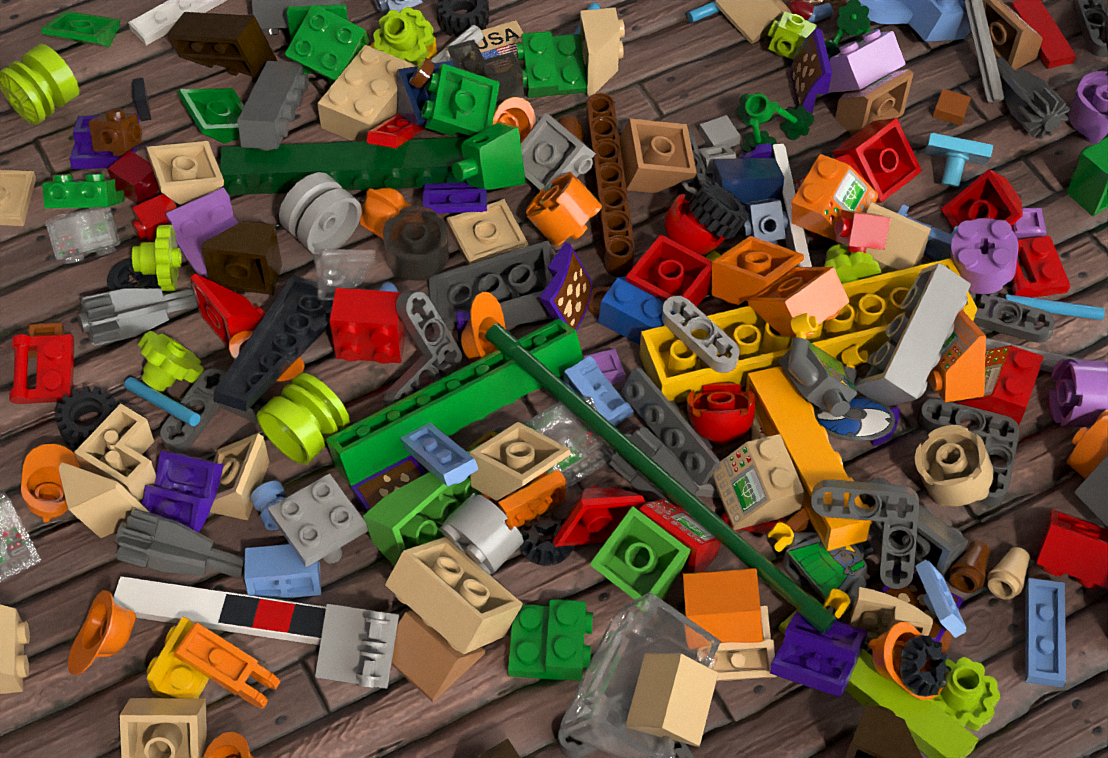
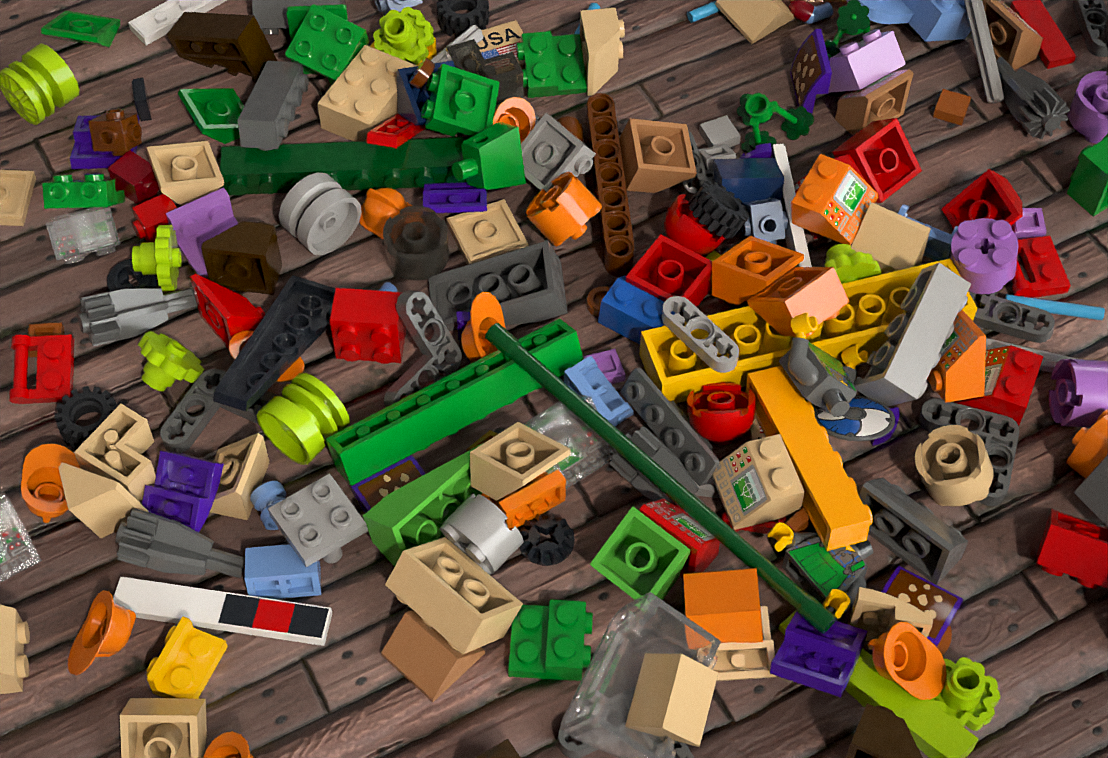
(162, 401): dark azure bar -> none
(224, 664): orange hinge -> none
(340, 269): clear wing -> none
(357, 646): light grey hinge -> none
(439, 454): medium blue plate -> none
(570, 288): slope -> none
(596, 515): red slope -> none
(789, 34): lime brick -> none
(862, 230): brick -> none
(892, 517): dark grey beam -> none
(914, 656): black gear -> none
(940, 599): light blue plate -> none
(957, 152): medium azure tile -> none
(970, 569): reddish brown cone -> none
(1009, 574): tan cone -> none
(1045, 633): medium blue plate -> none

